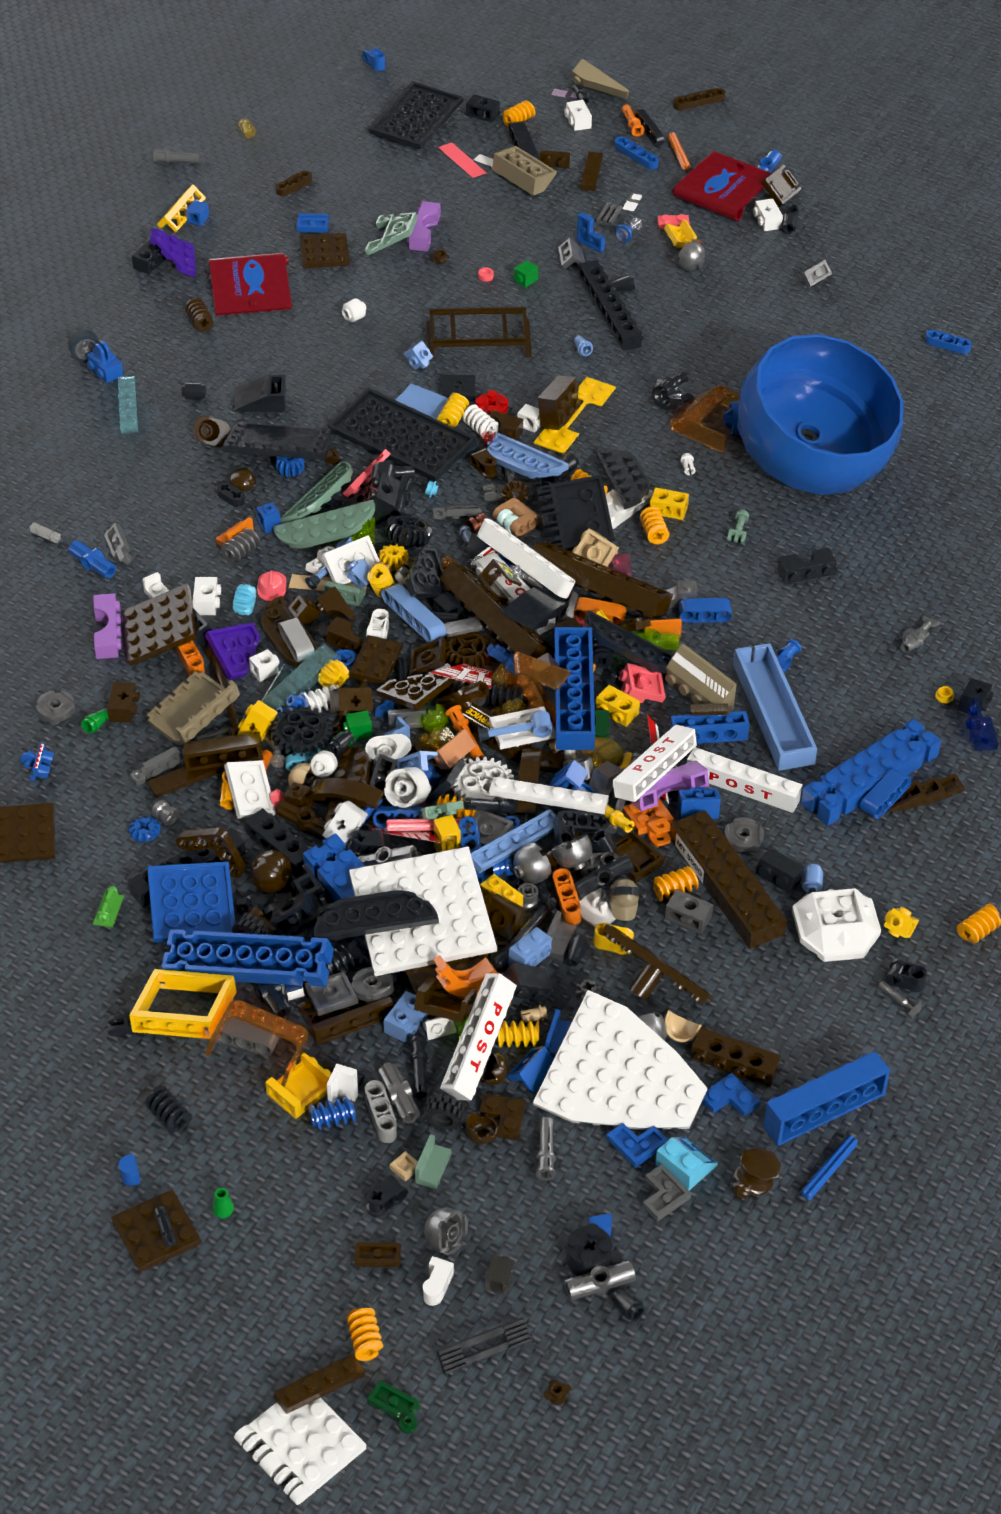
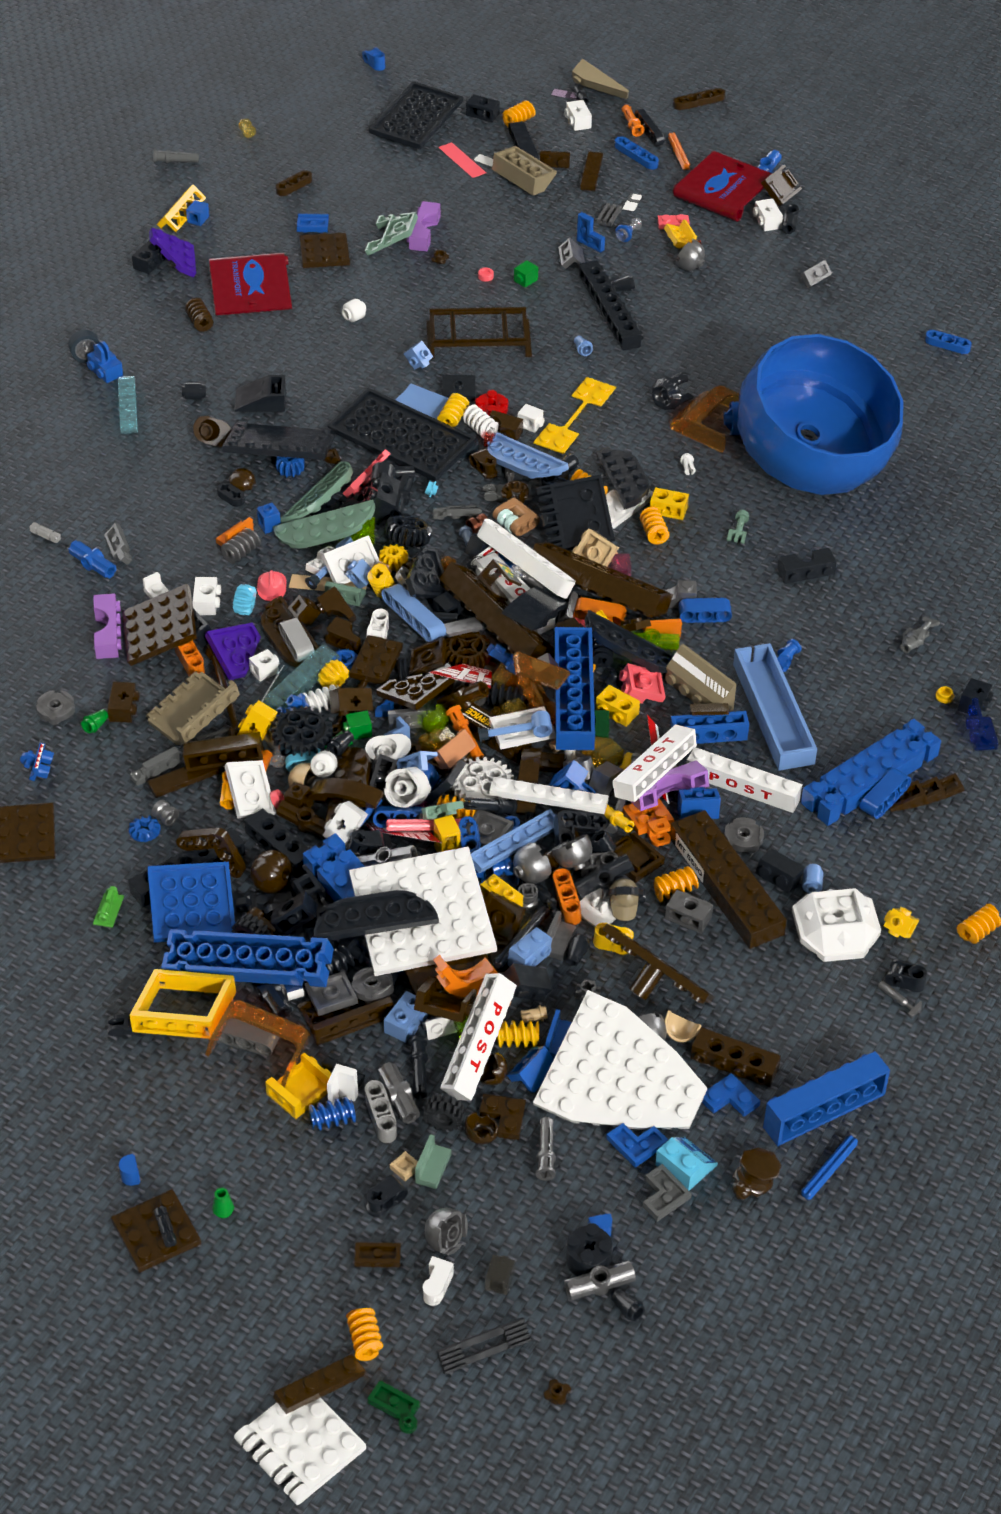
(168, 1109): black piece -> none
(558, 402): dark brown brick -> none

